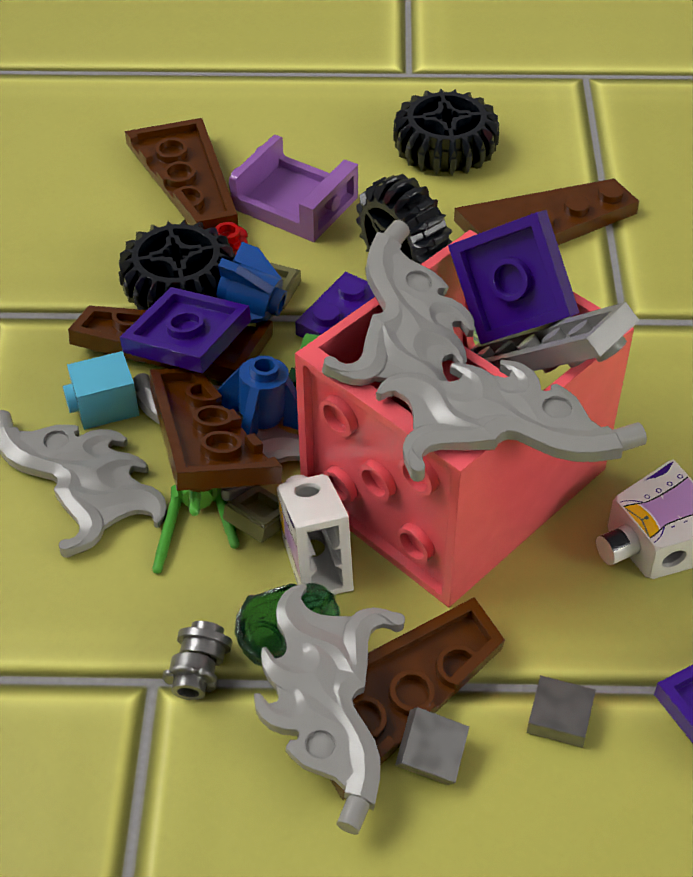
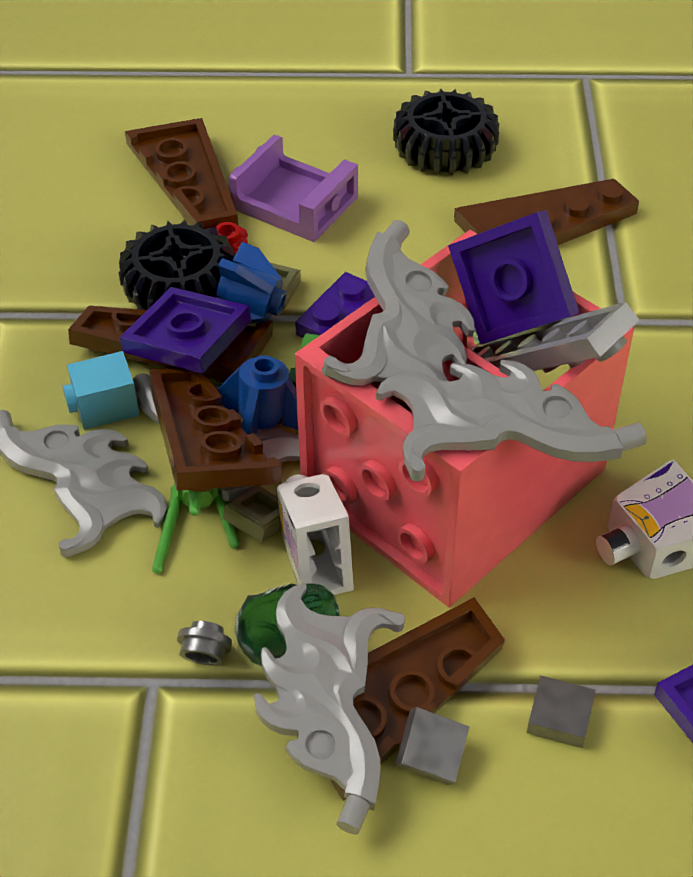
(191, 675): flat silver plate -> none
(405, 201): black gear -> none

